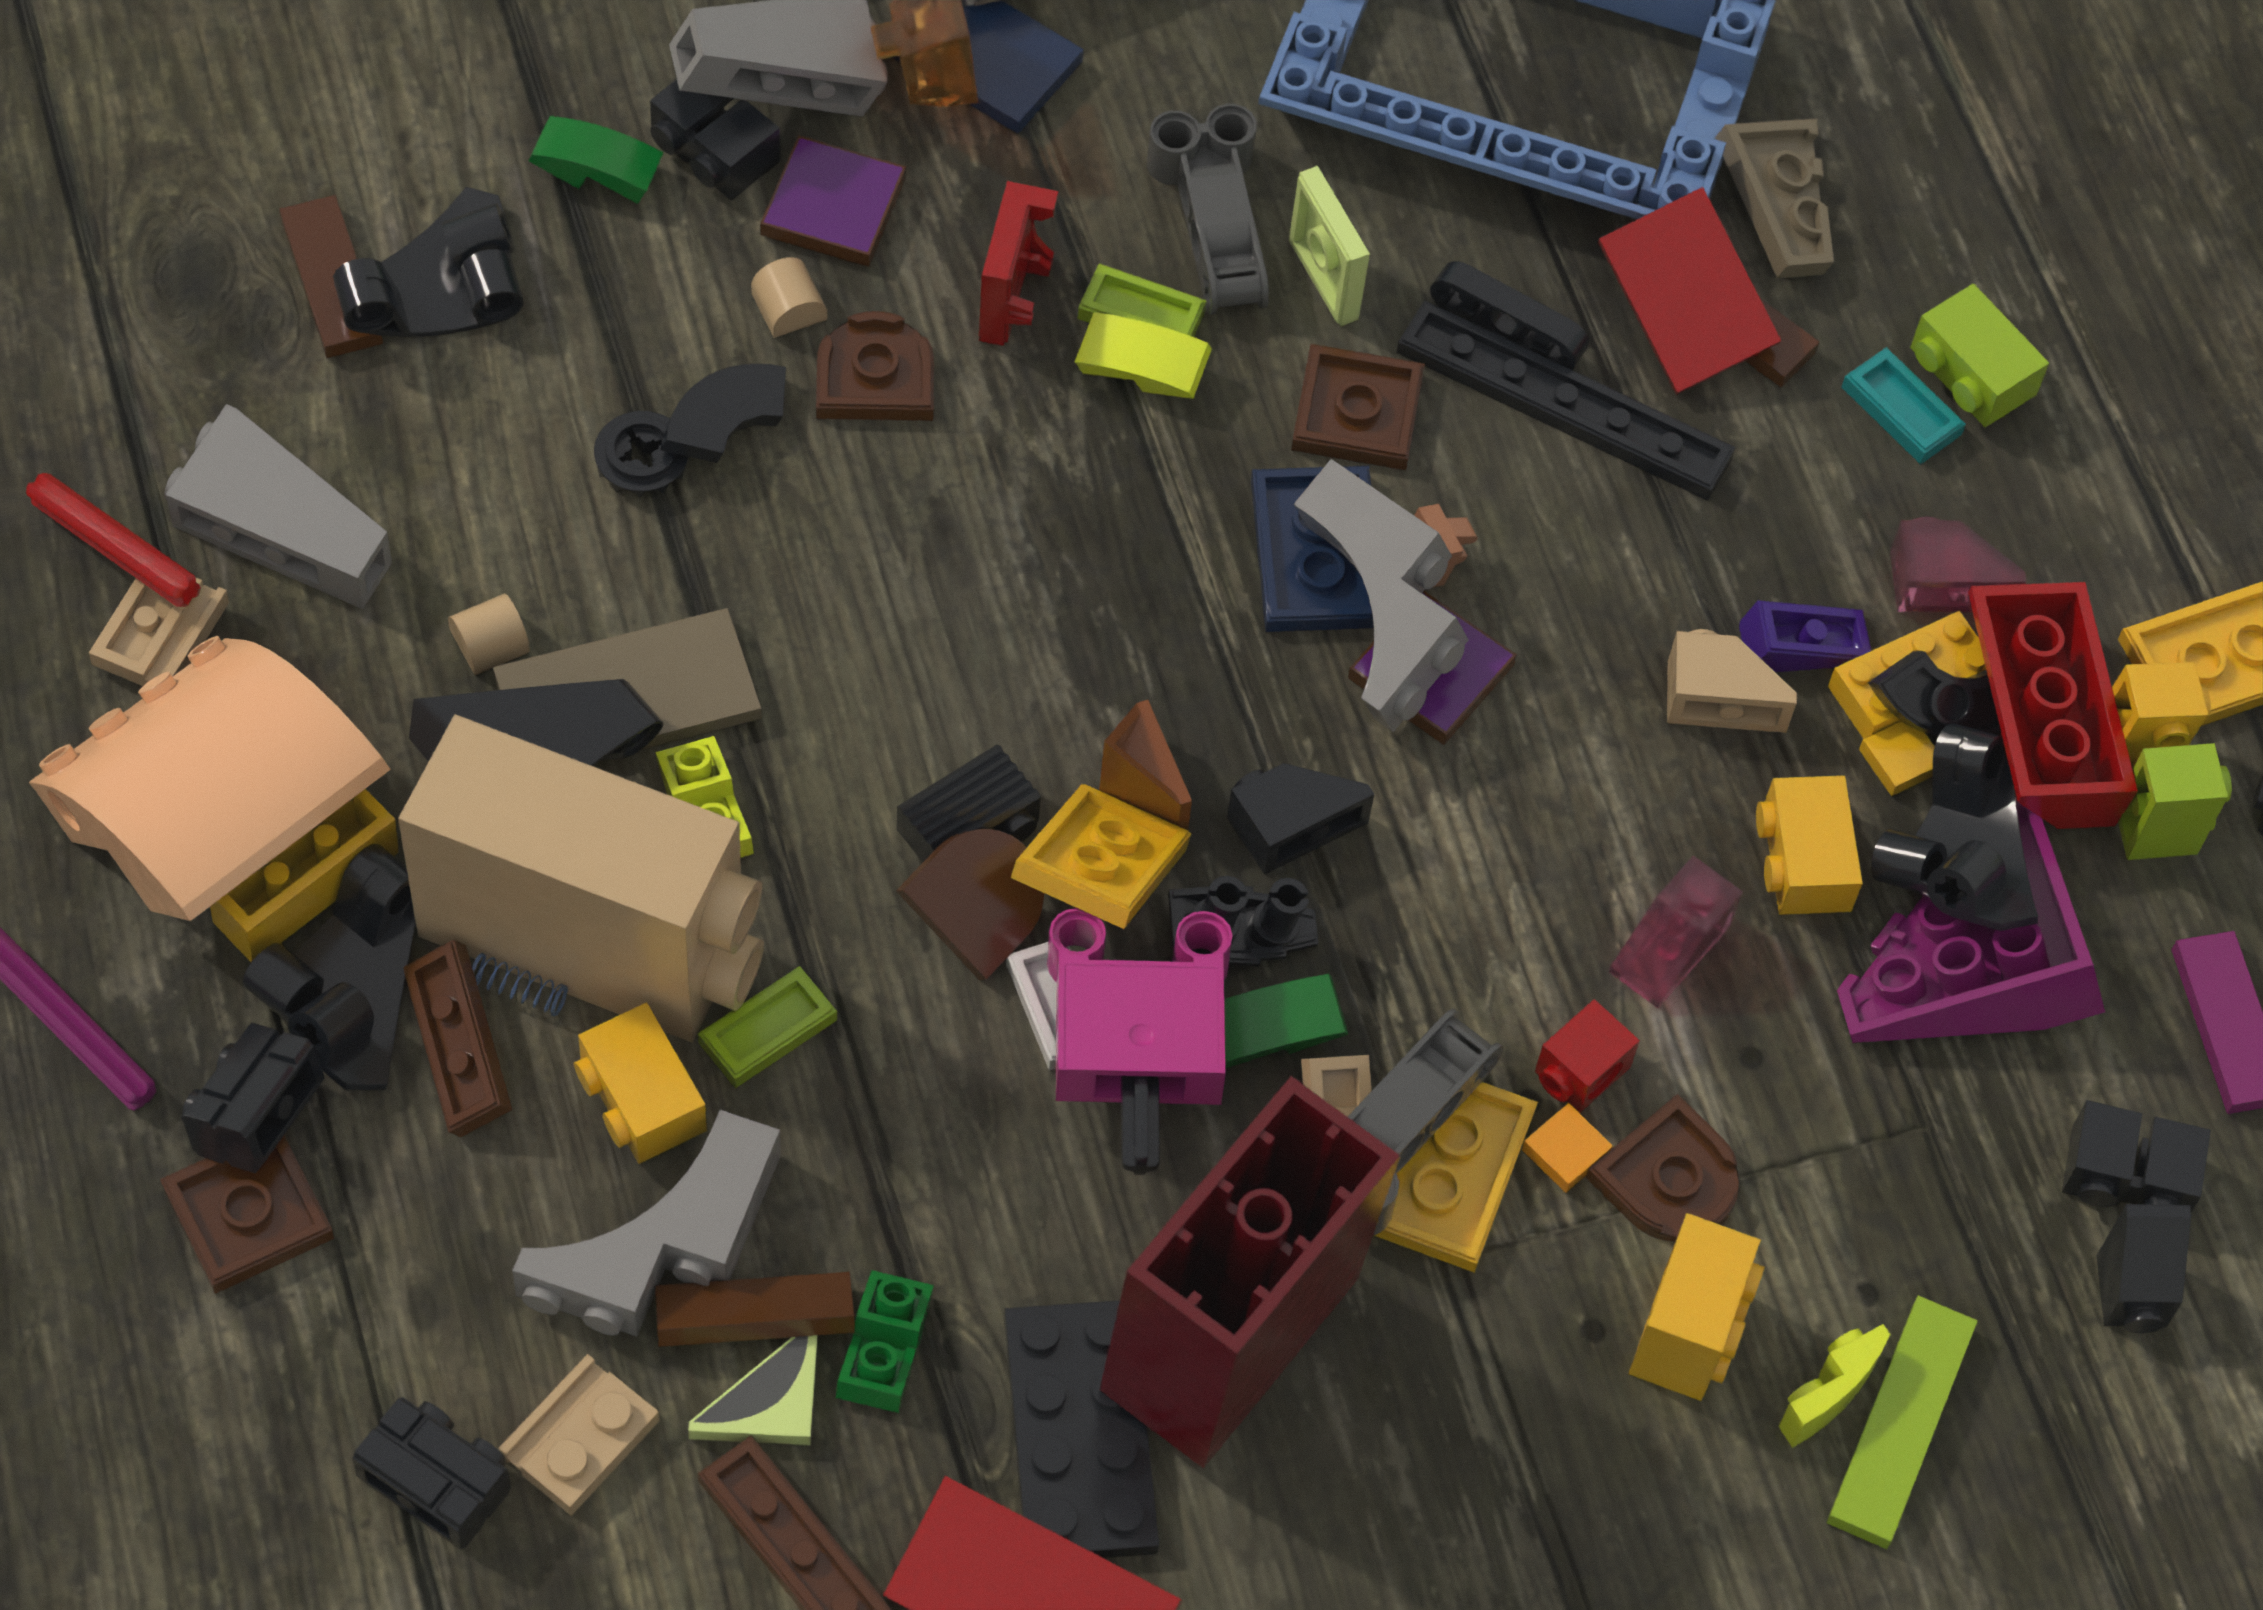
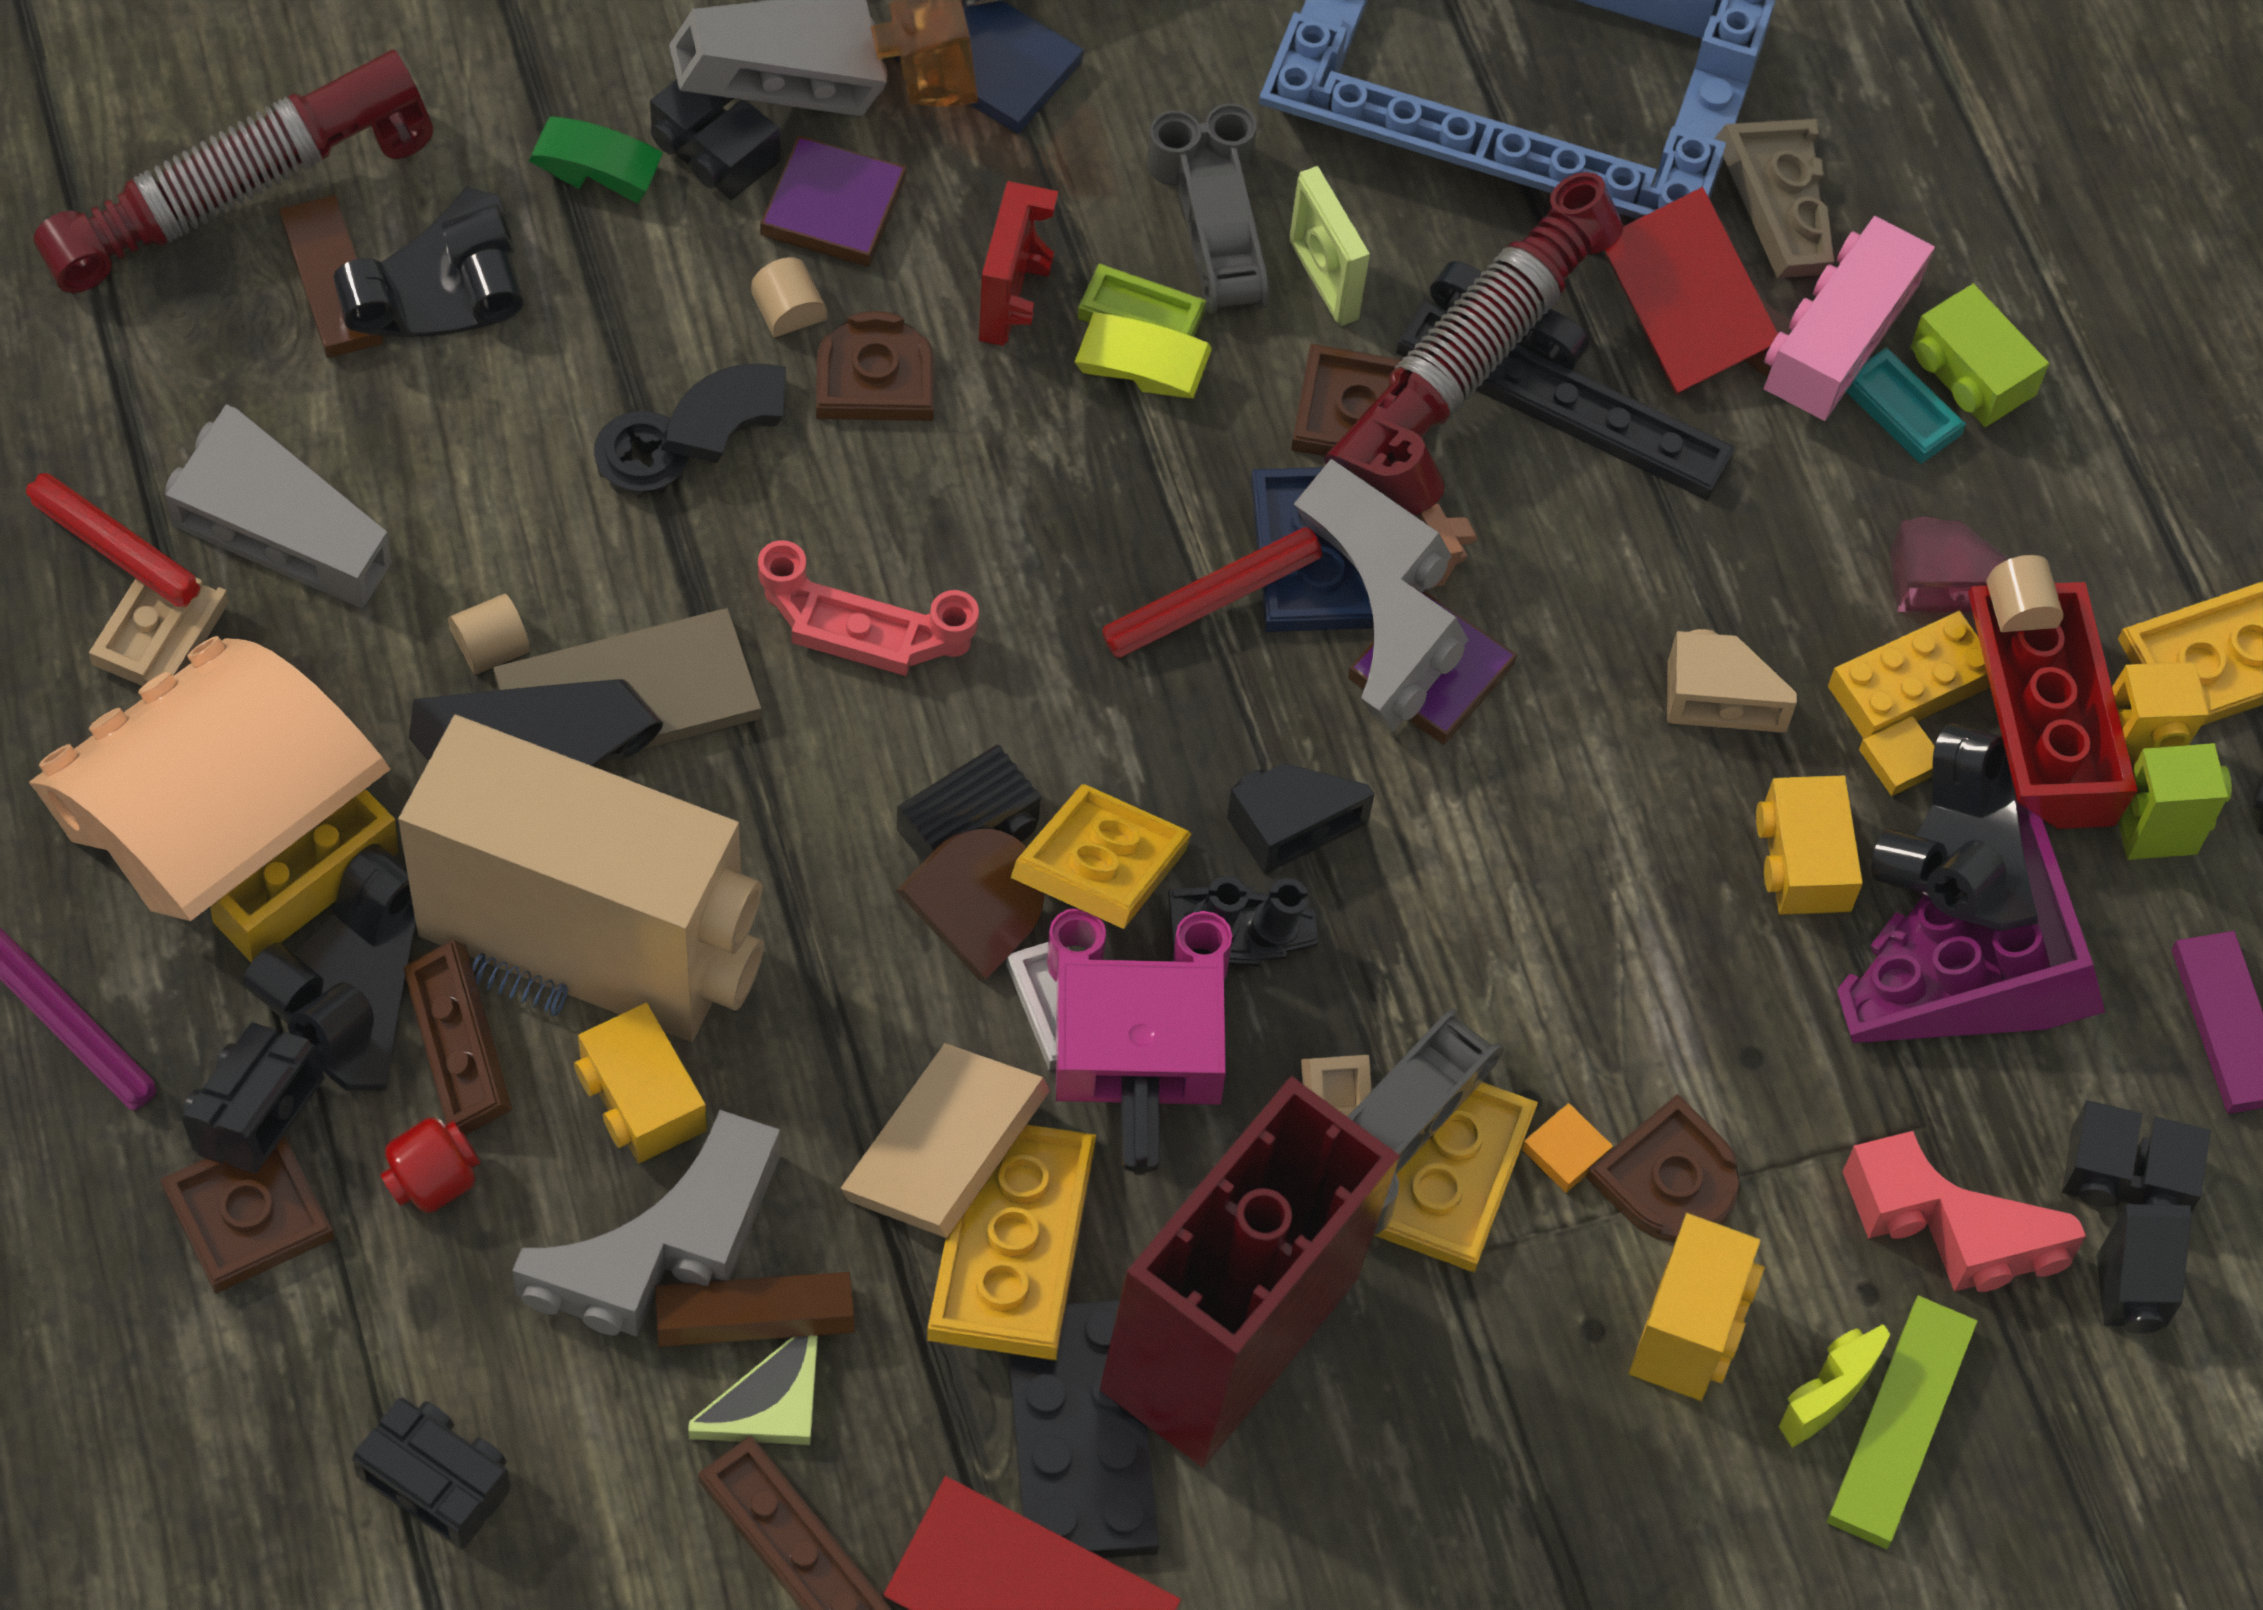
(298, 133): none -> dark red piece
(430, 1165): none -> red head
(579, 1434): tan plate -> none
(700, 777): neon yellow slope -> none
(767, 1027): lime tile -> none
(860, 626): none -> coral plate
(884, 1341): green slope -> none
(945, 1140): none -> tan tile
(1016, 1249): none -> yellow tile
(1142, 768): dark orange slope -> none
(1212, 592): none -> red axle
(1280, 1018): green slope -> none
(1427, 389): none -> dark red piece
(1586, 1056): red brick -> none
(1677, 931): clear pink slope -> none
(1804, 635): dark purple slope -> none
(1847, 318): none -> bright pink brick
(1932, 698): black tile -> none
(1976, 1234): none -> coral arch
(2024, 594): none -> tan brick

